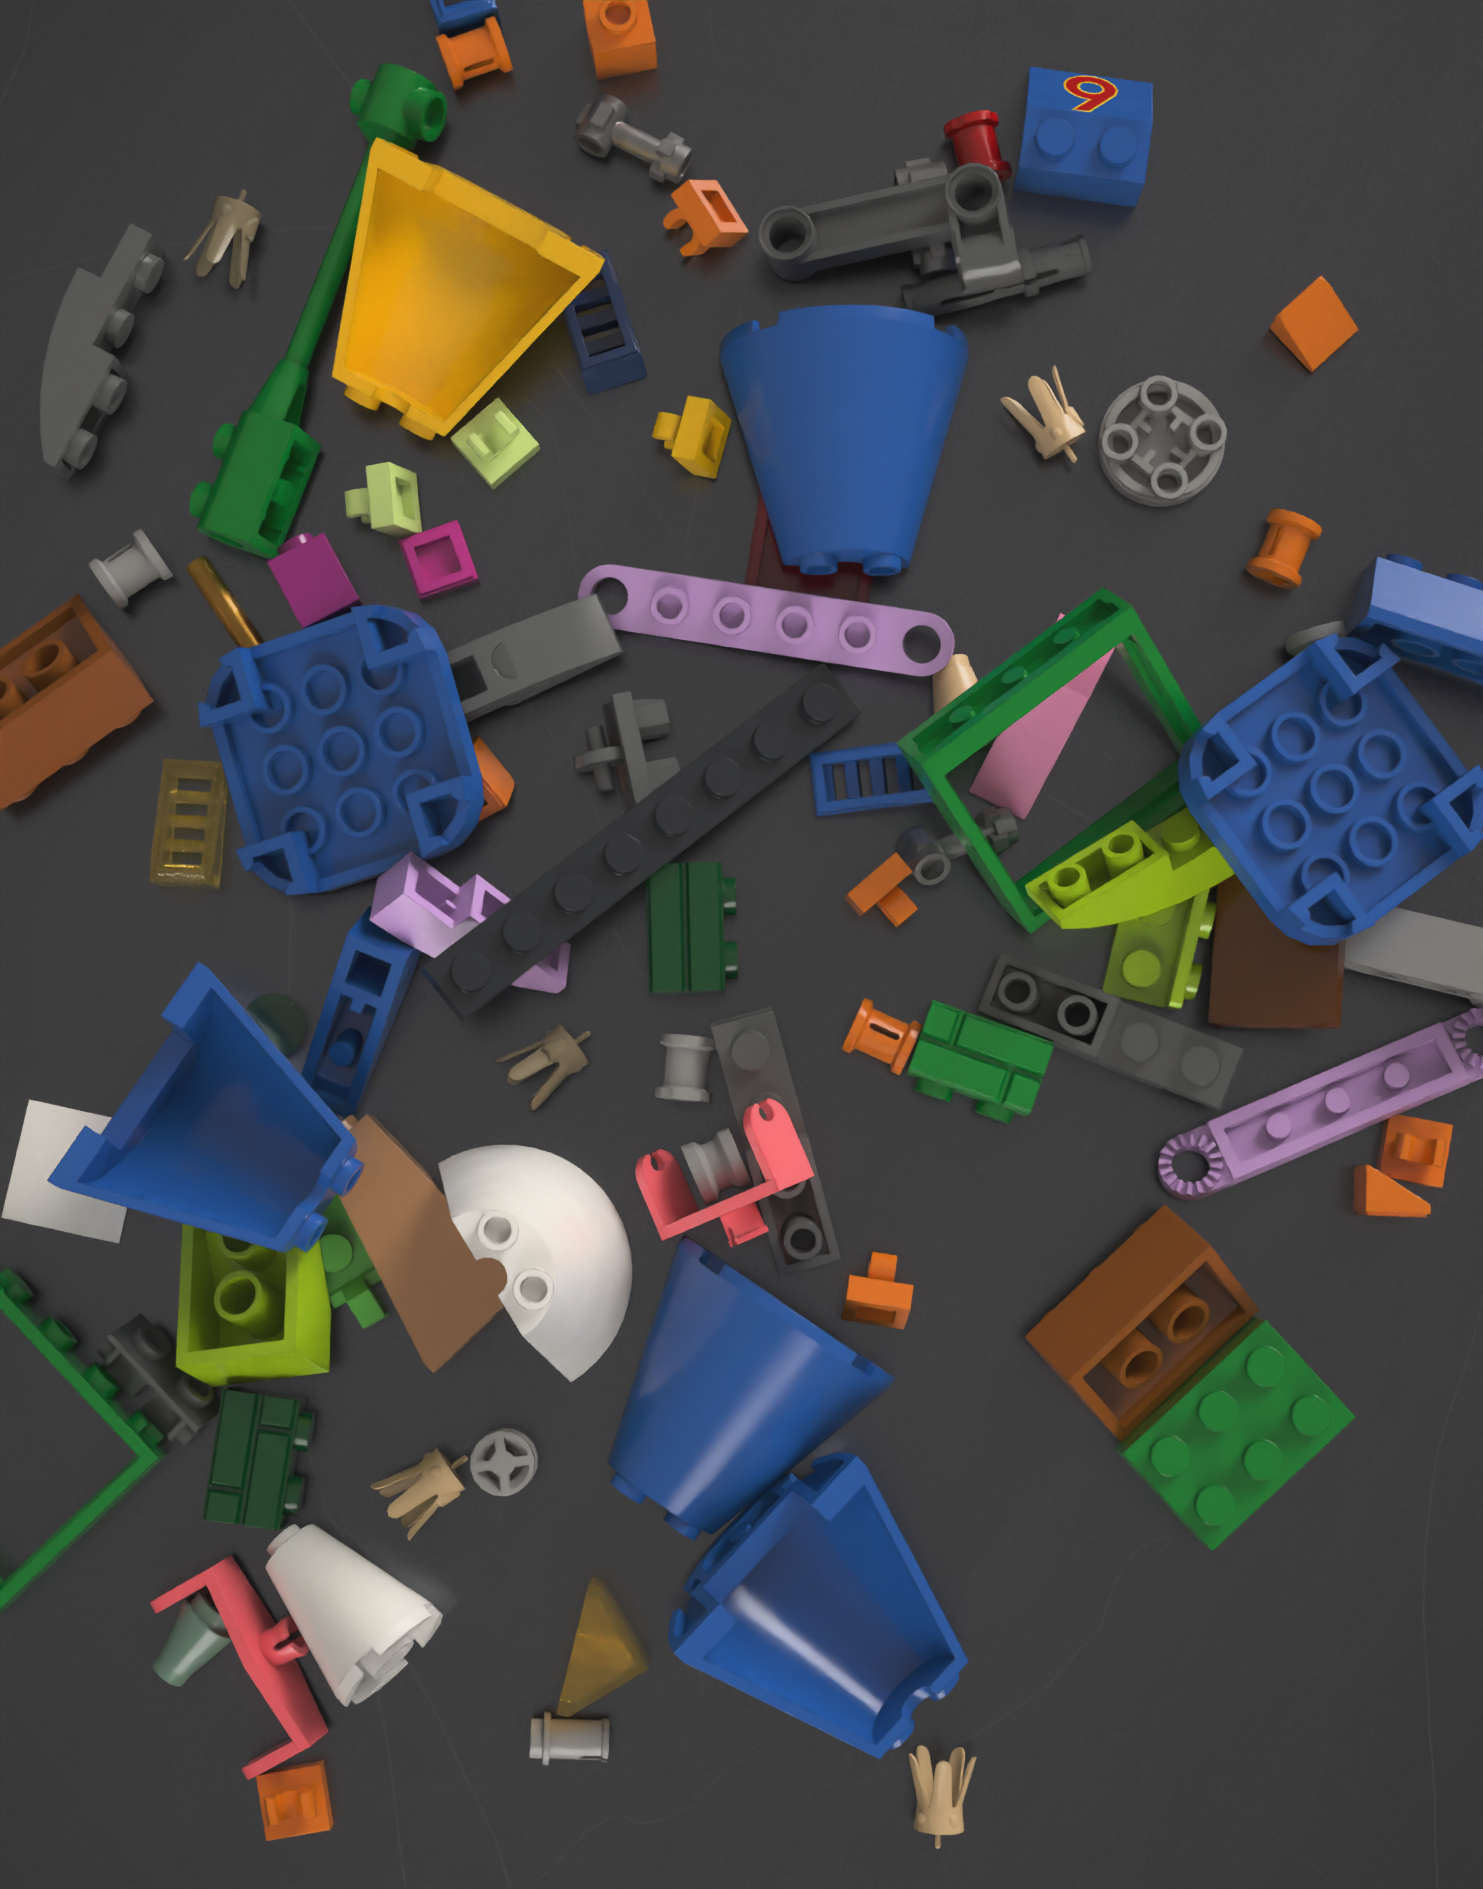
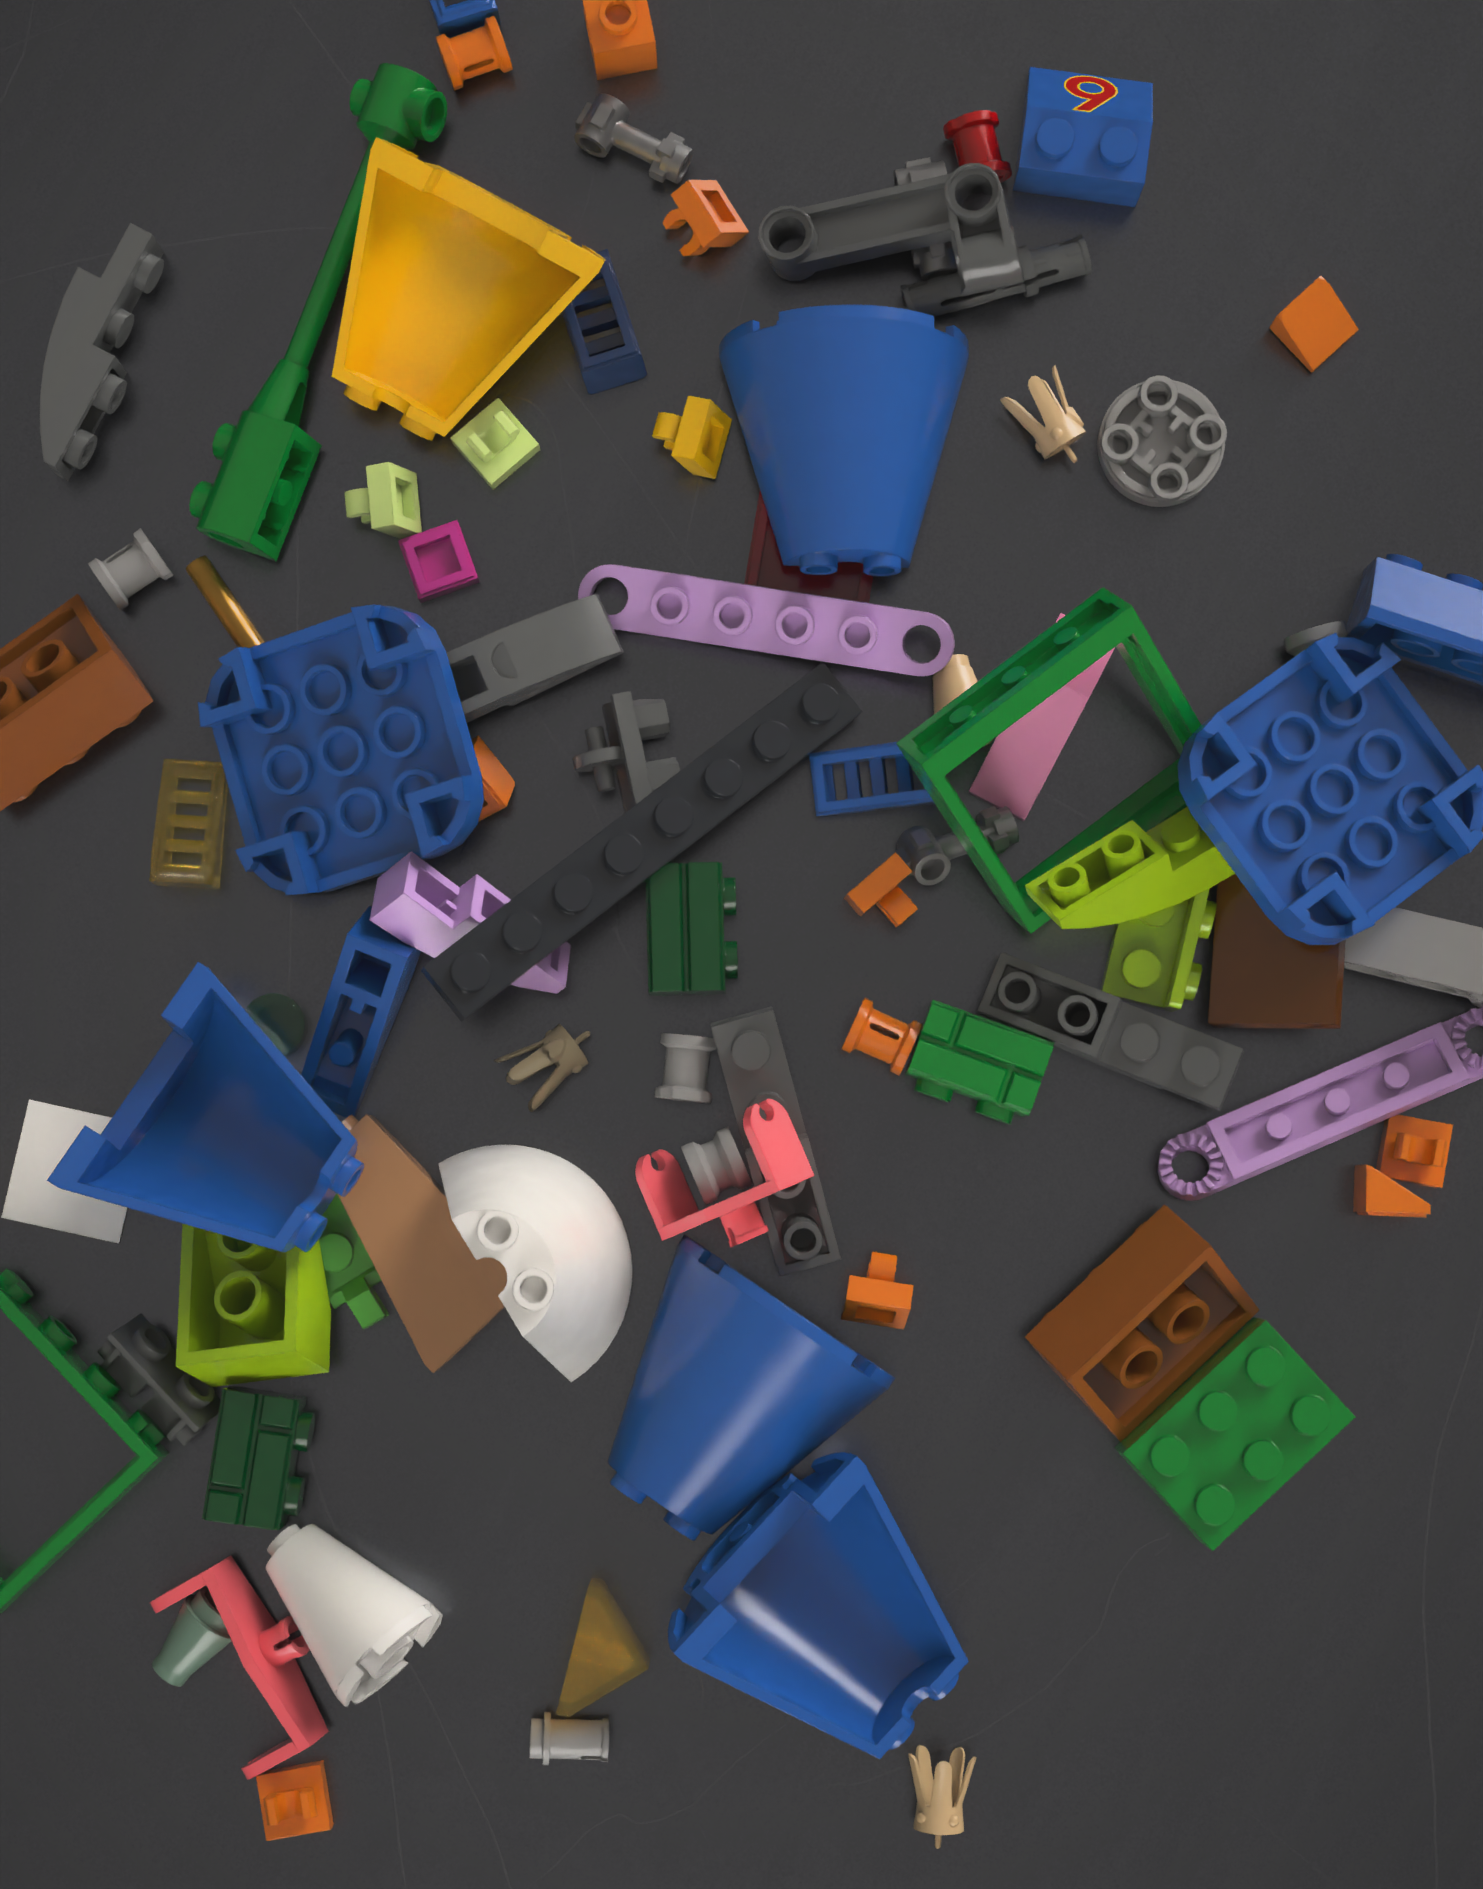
(228, 220): dark tan piece -> none
(313, 579): magenta brick -> none
(429, 1486): tan piece -> none
(495, 1473): light grey wheel -> none
(1284, 548): orange bush -> none

